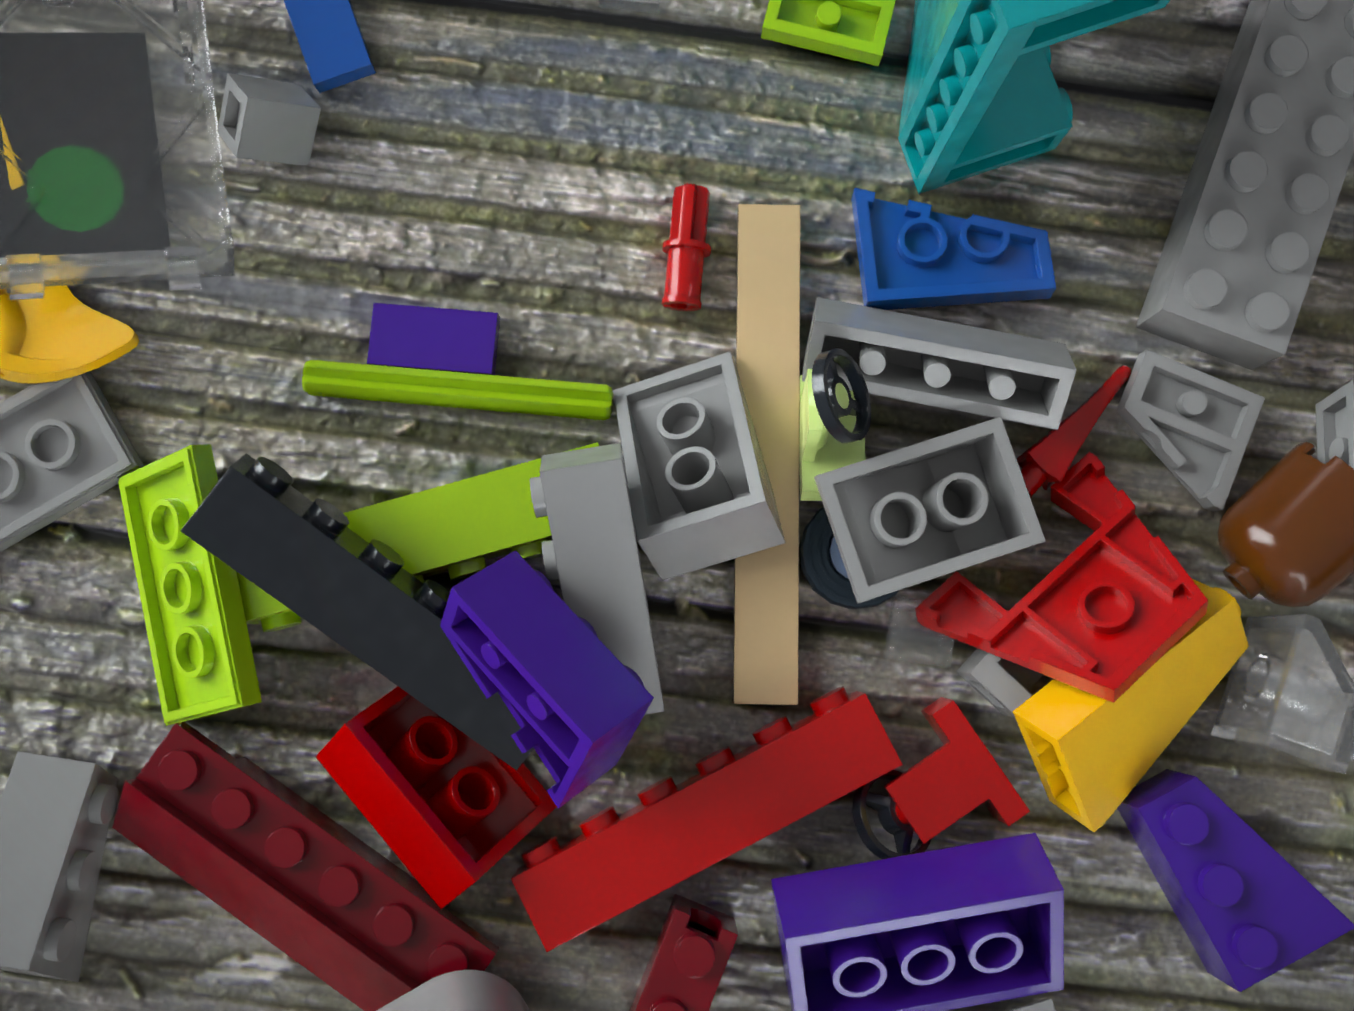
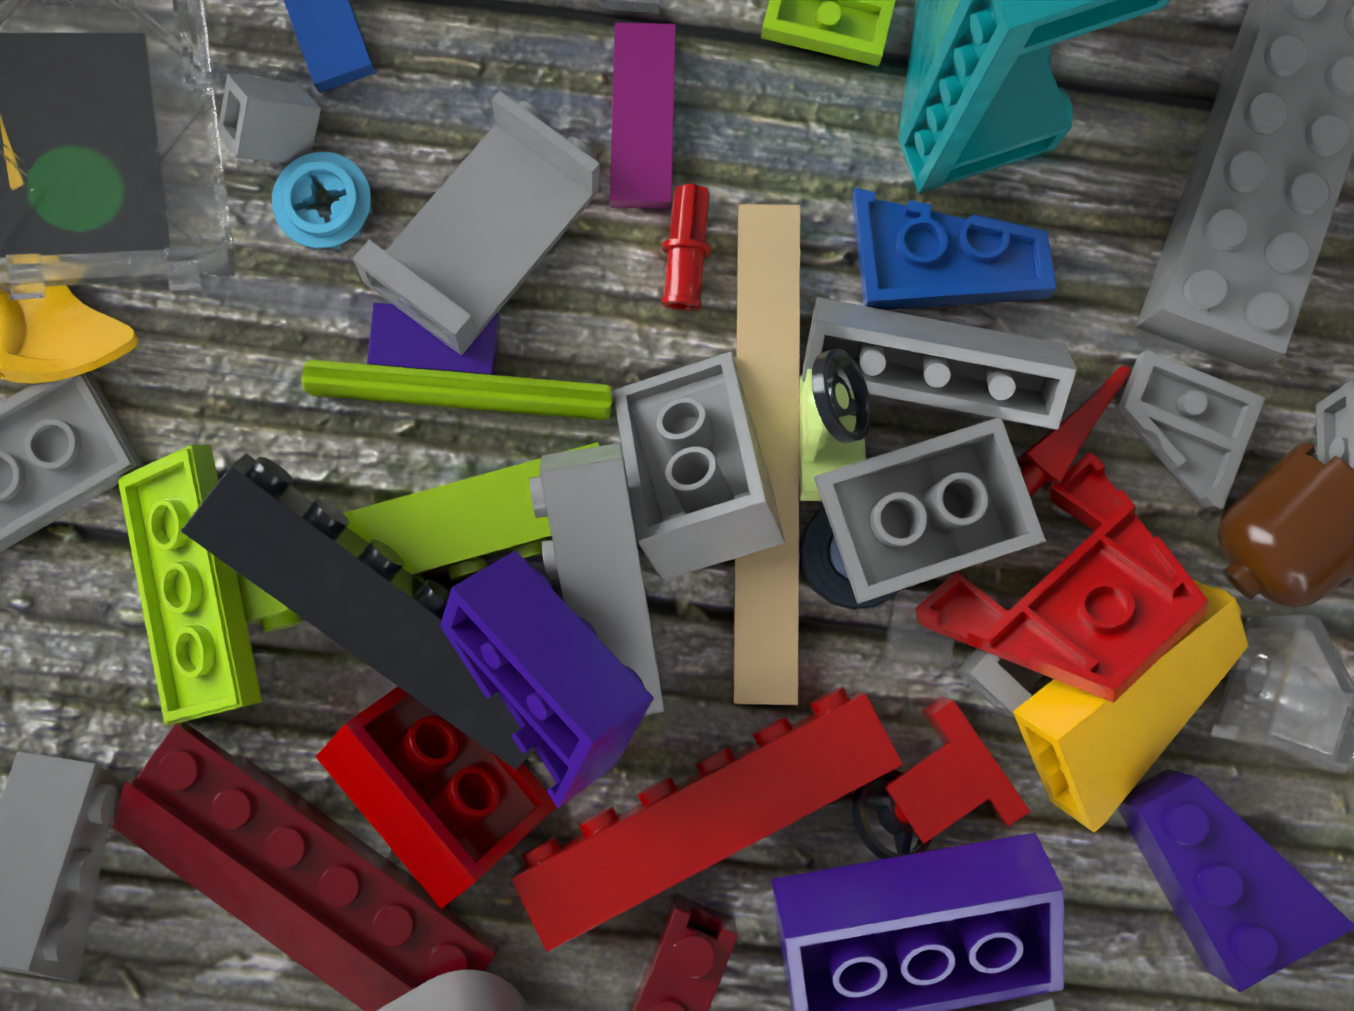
(297, 191): none -> medium azure gear
(485, 226): none -> light grey panel
(642, 115): none -> magenta tile

